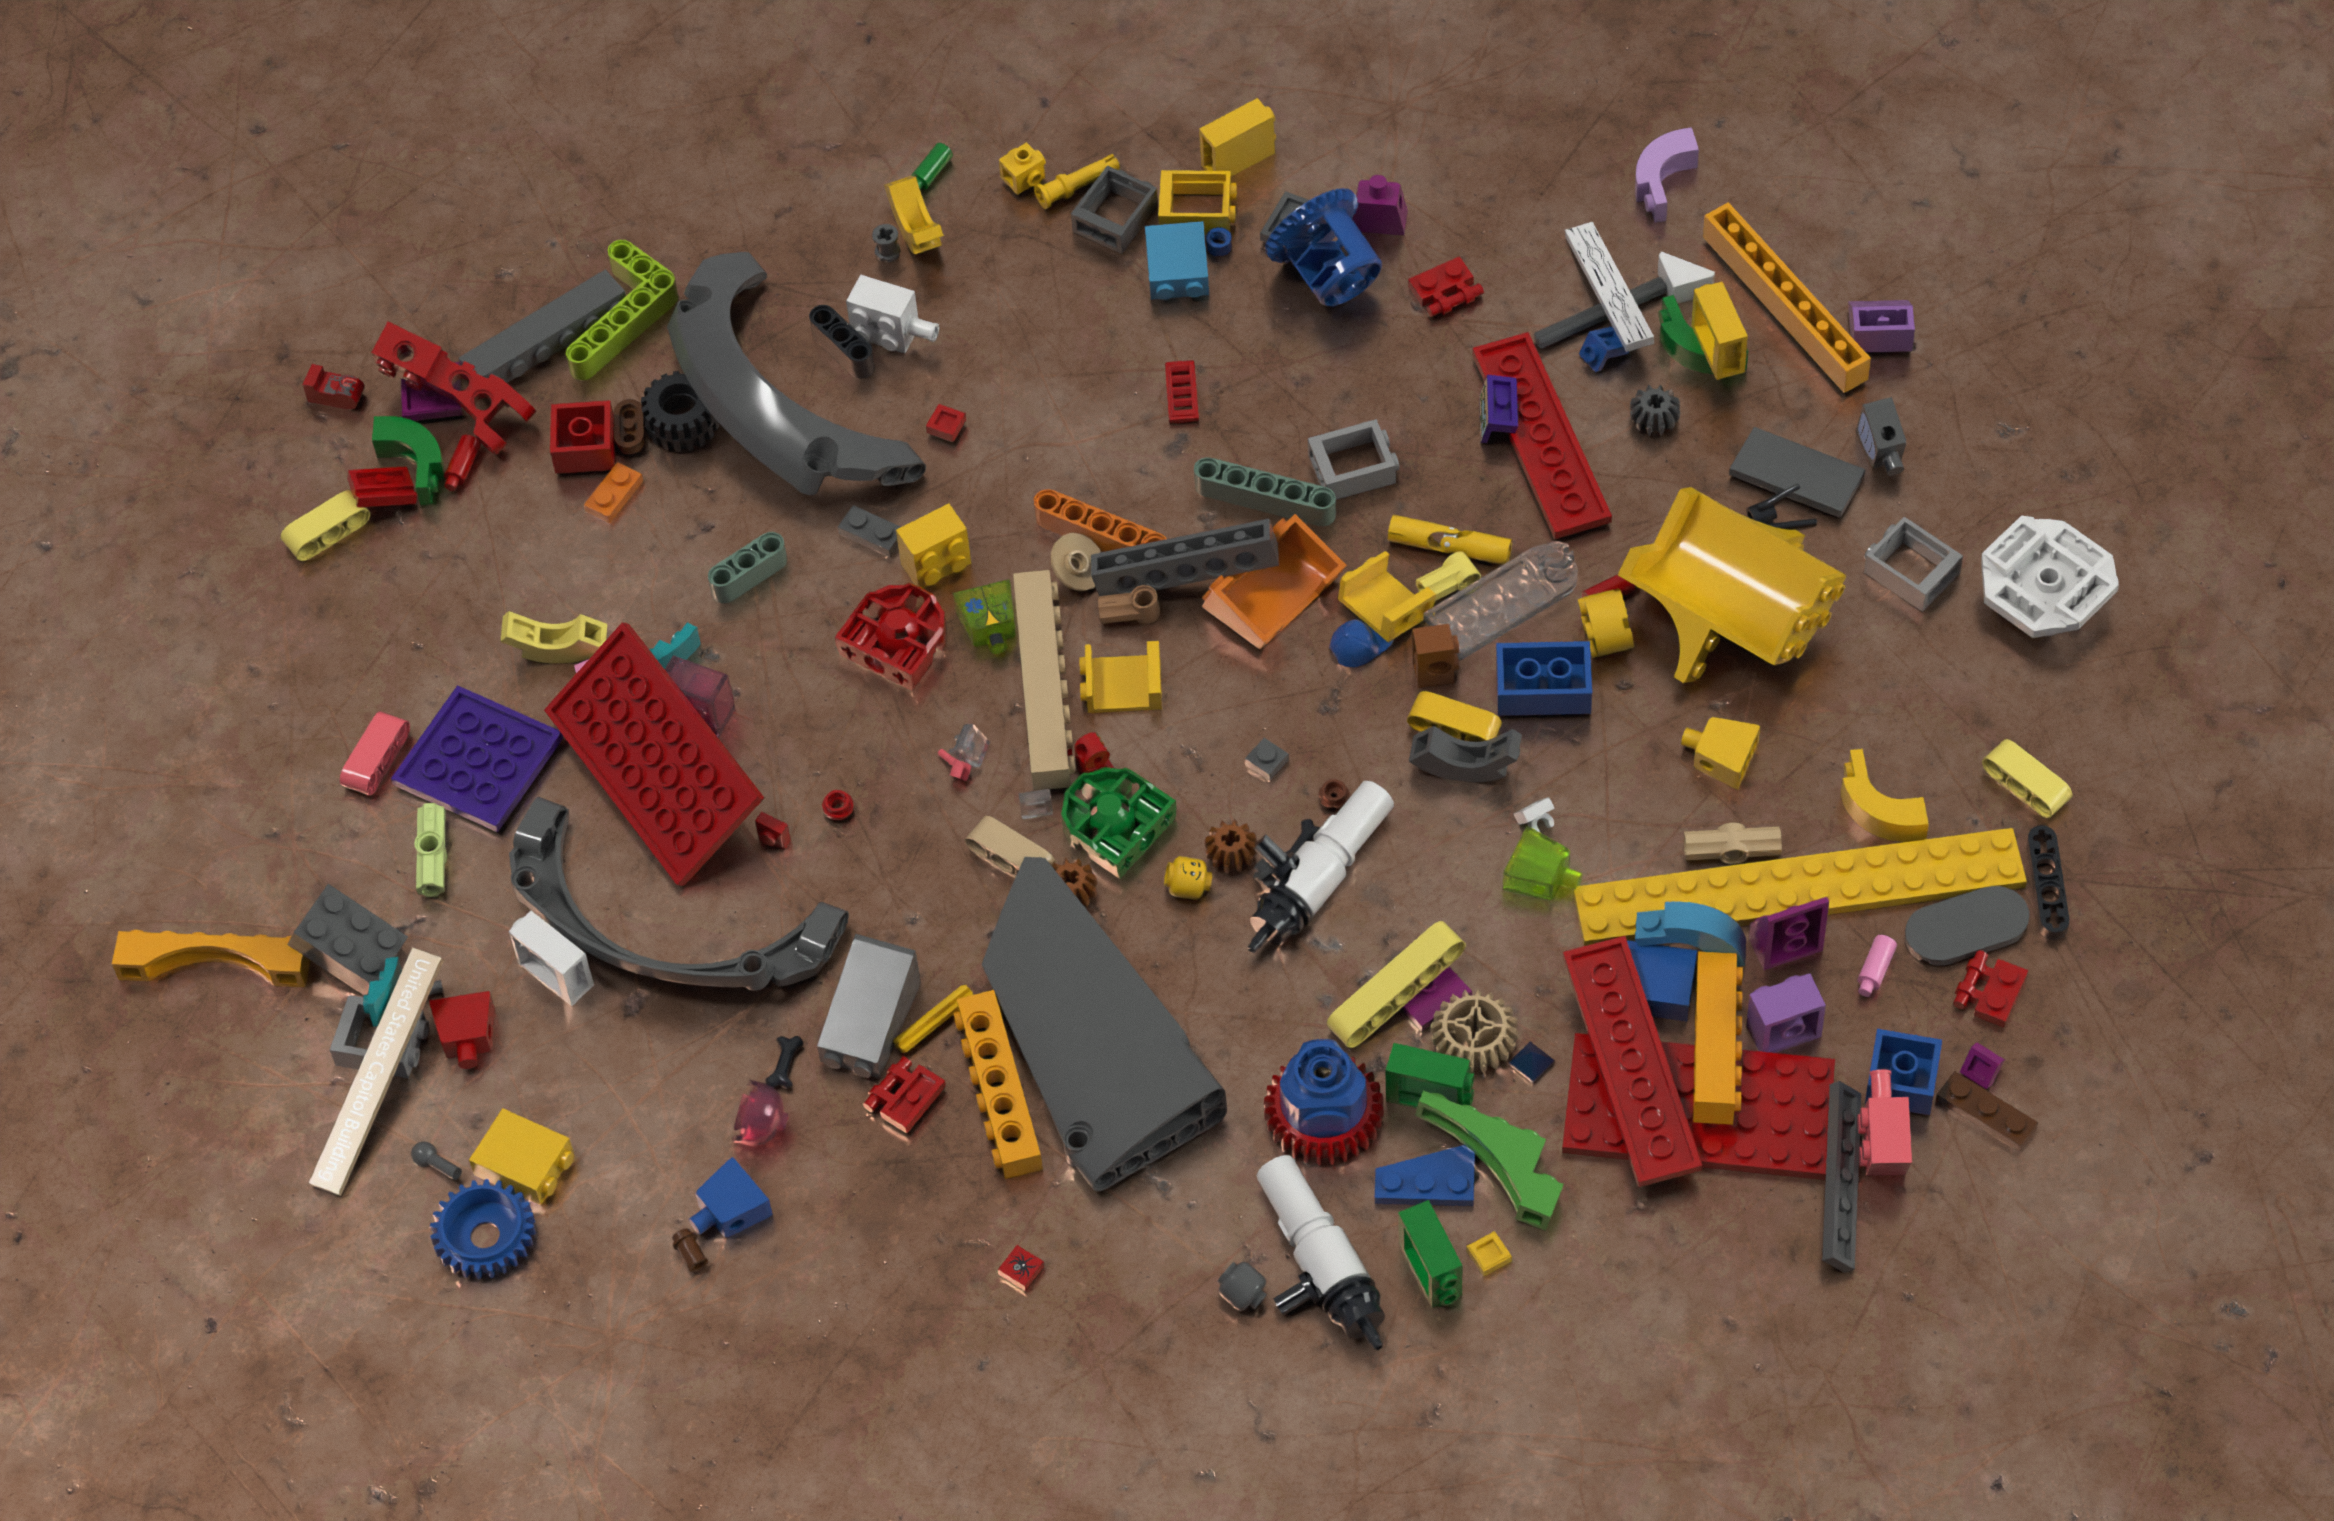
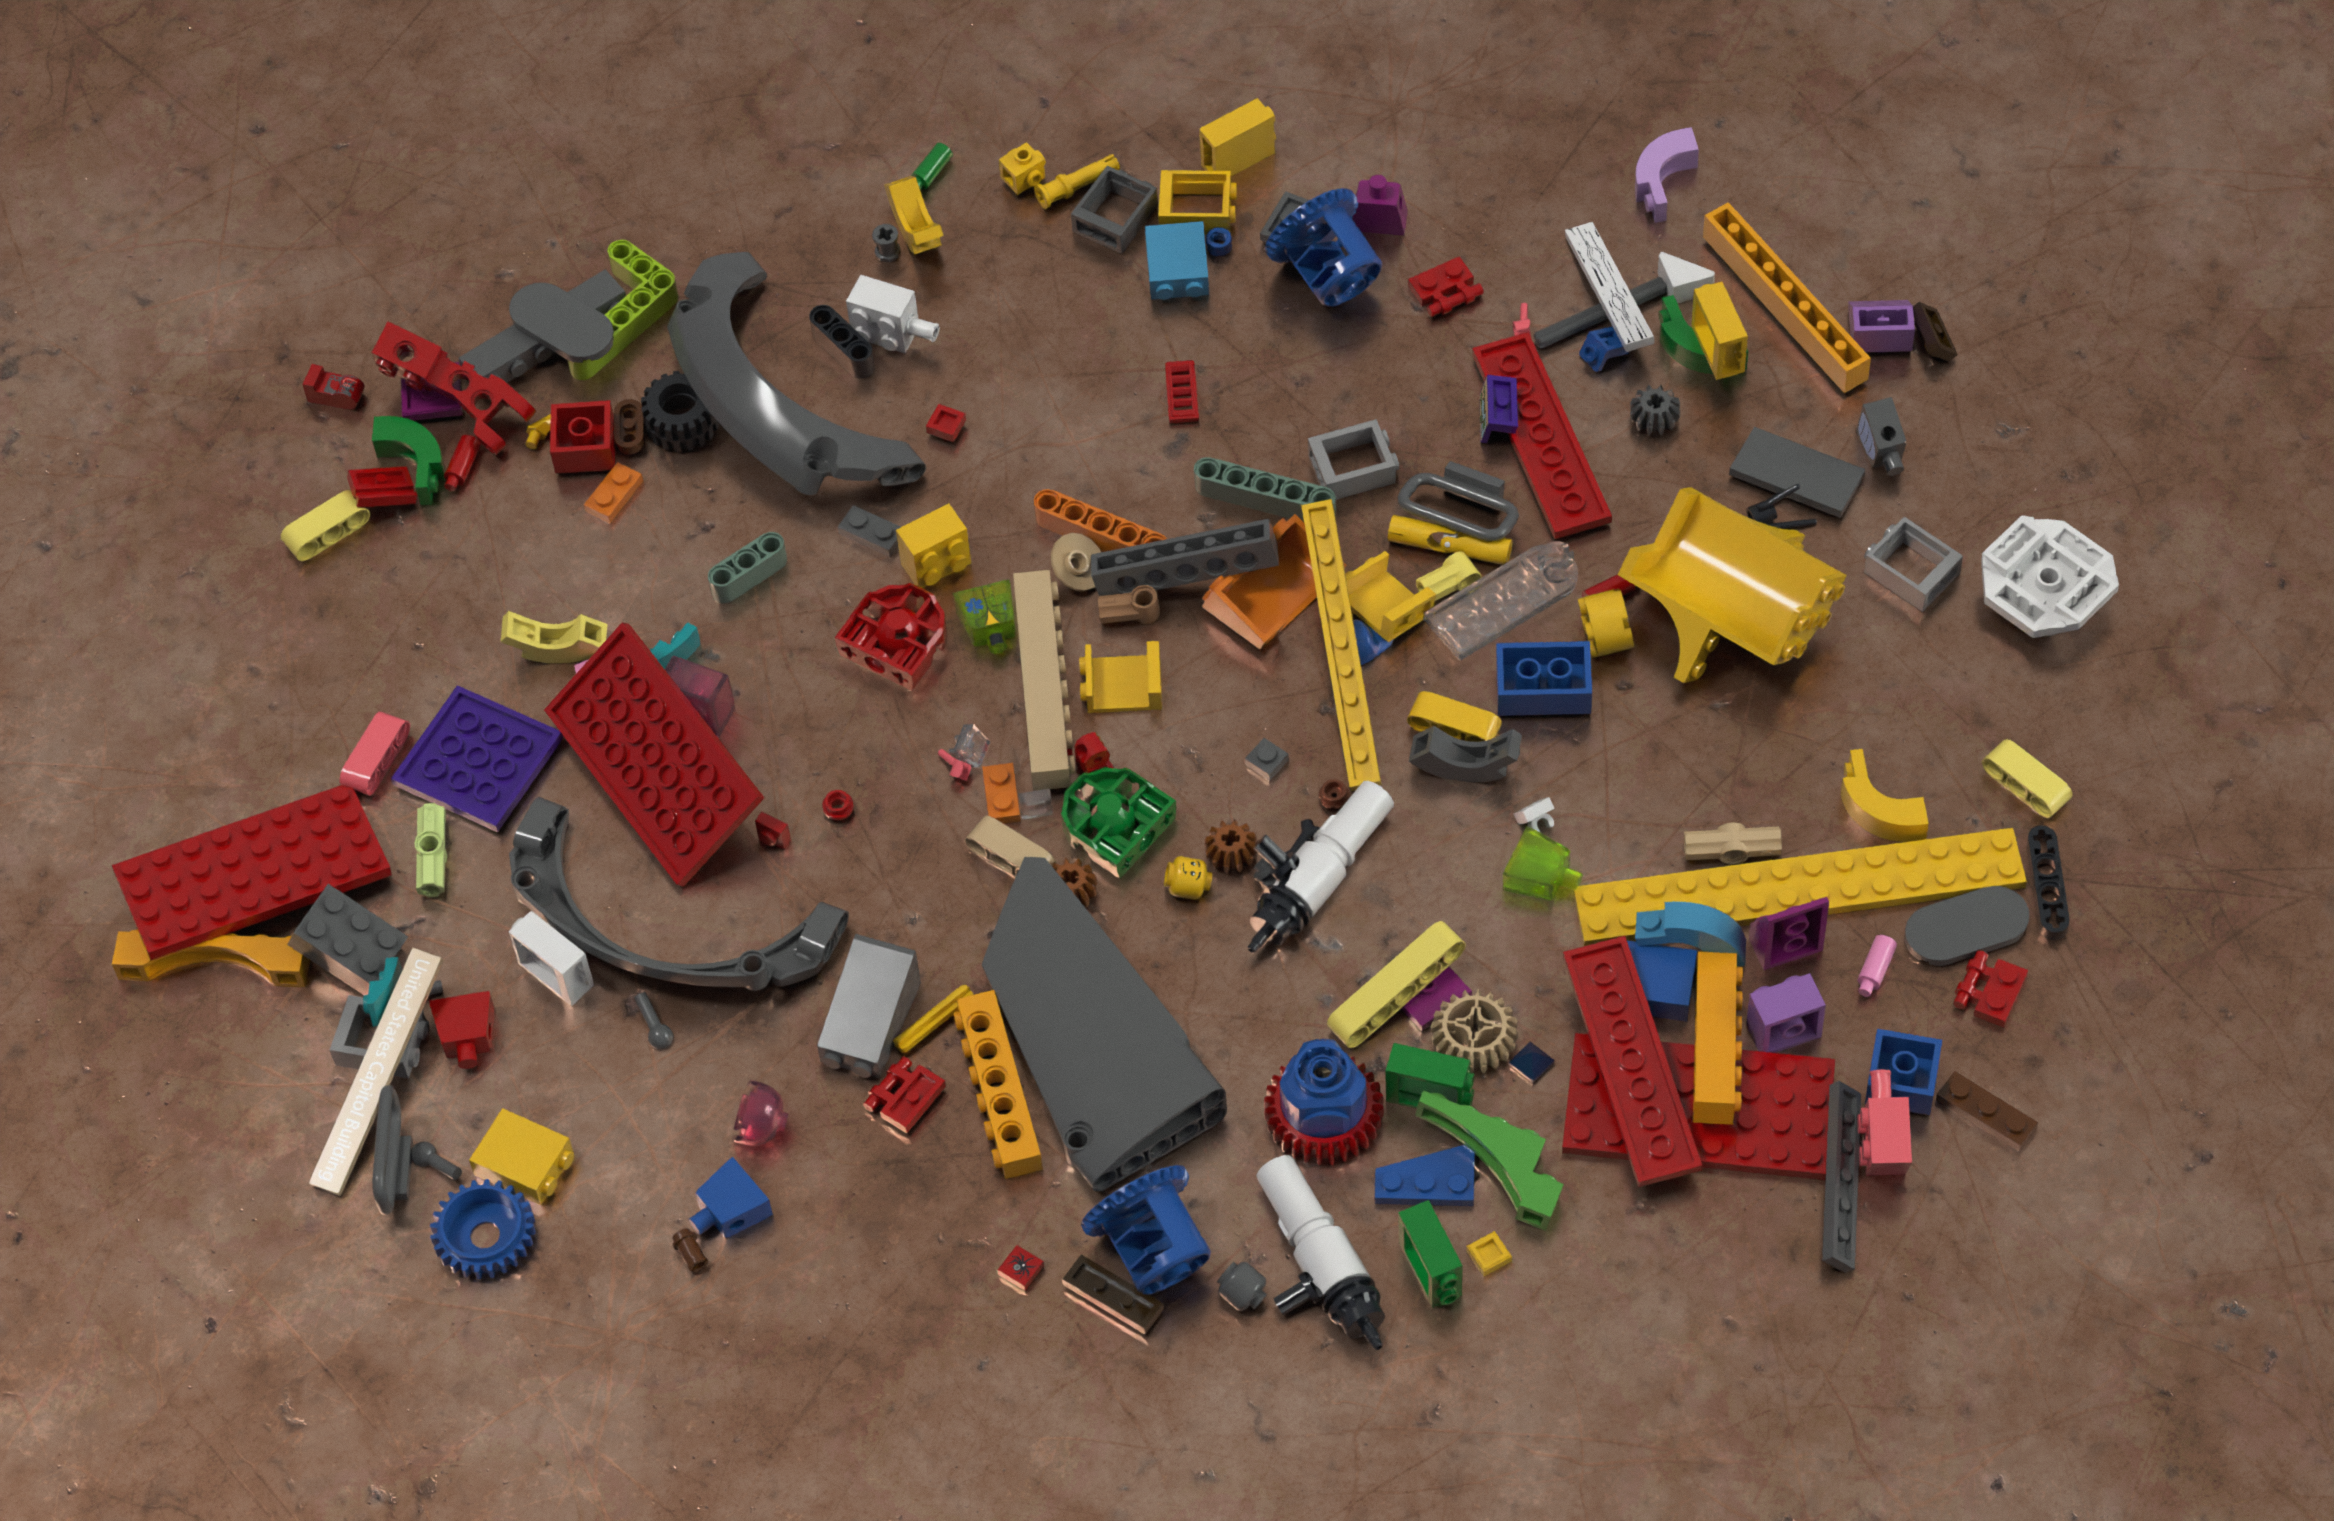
(250, 870): none -> red plate
(391, 1154): none -> dark grey bar
(538, 431): none -> yellow bar
(561, 322): none -> dark grey tile
(659, 1035): none -> dark grey bar
(788, 1048): black piece -> none
(1001, 792): none -> orange plate
(1113, 1294): none -> dark brown plate
(1157, 1250): none -> blue piece
(1341, 643): none -> yellow plate
(1434, 655): dark orange brick -> none
(1466, 484): none -> dark grey bar
(1523, 324): none -> coral hand
(1723, 748): yellow torso -> none
(1934, 332): none -> dark brown plate
(1982, 1065): magenta tile -> none

